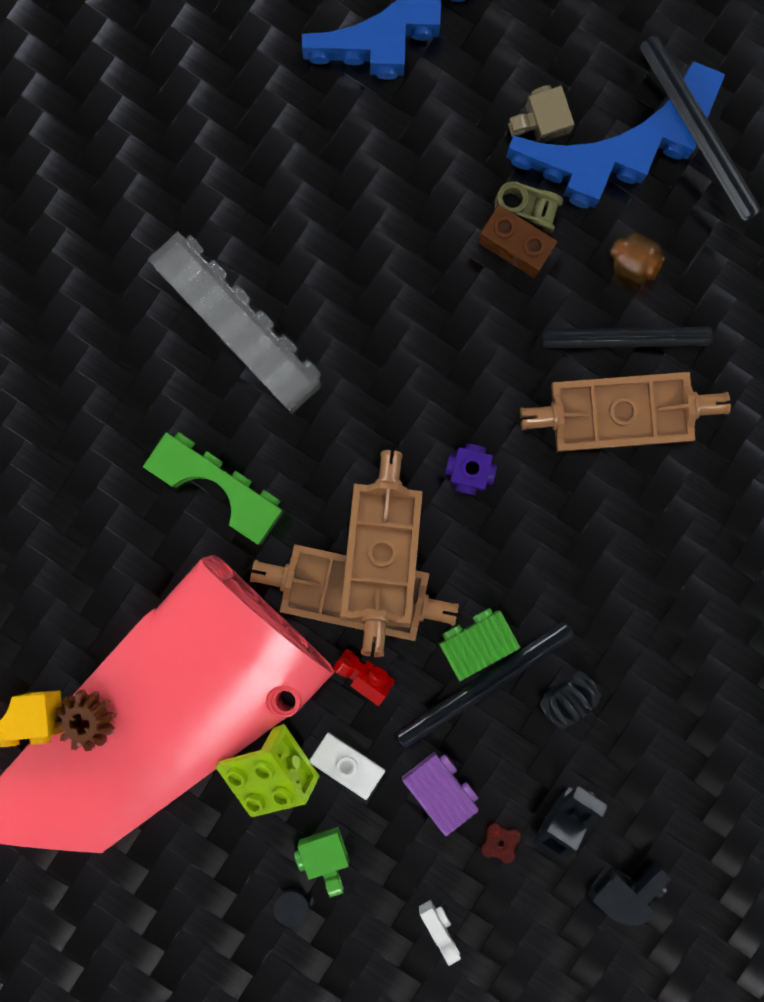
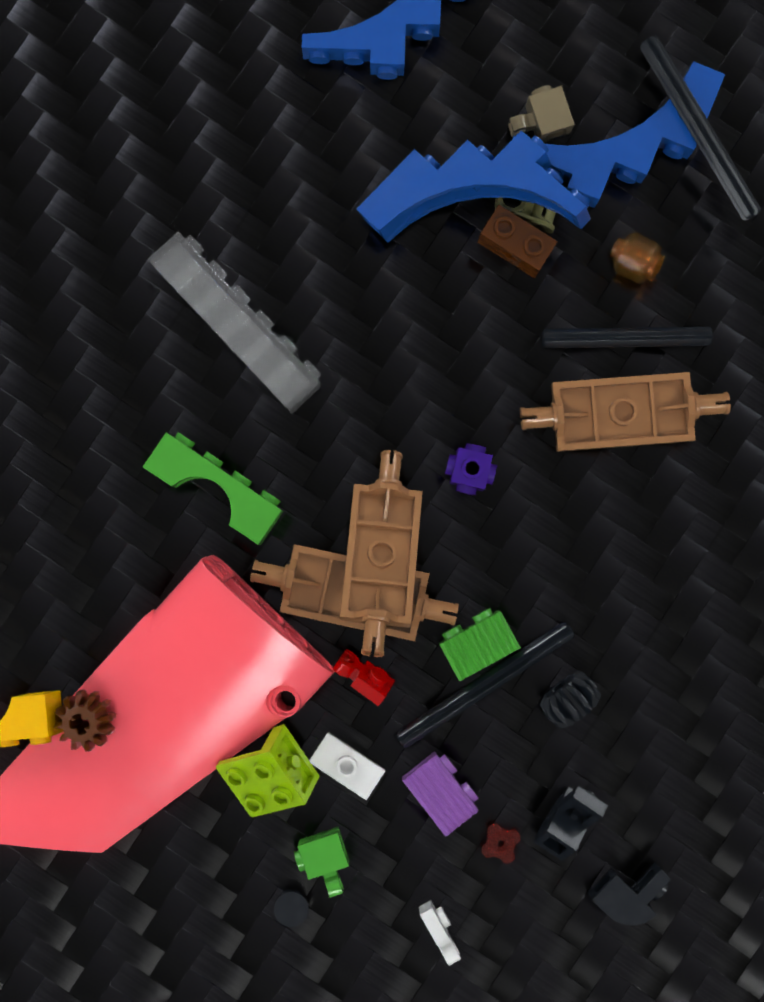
(470, 173): none -> blue arch

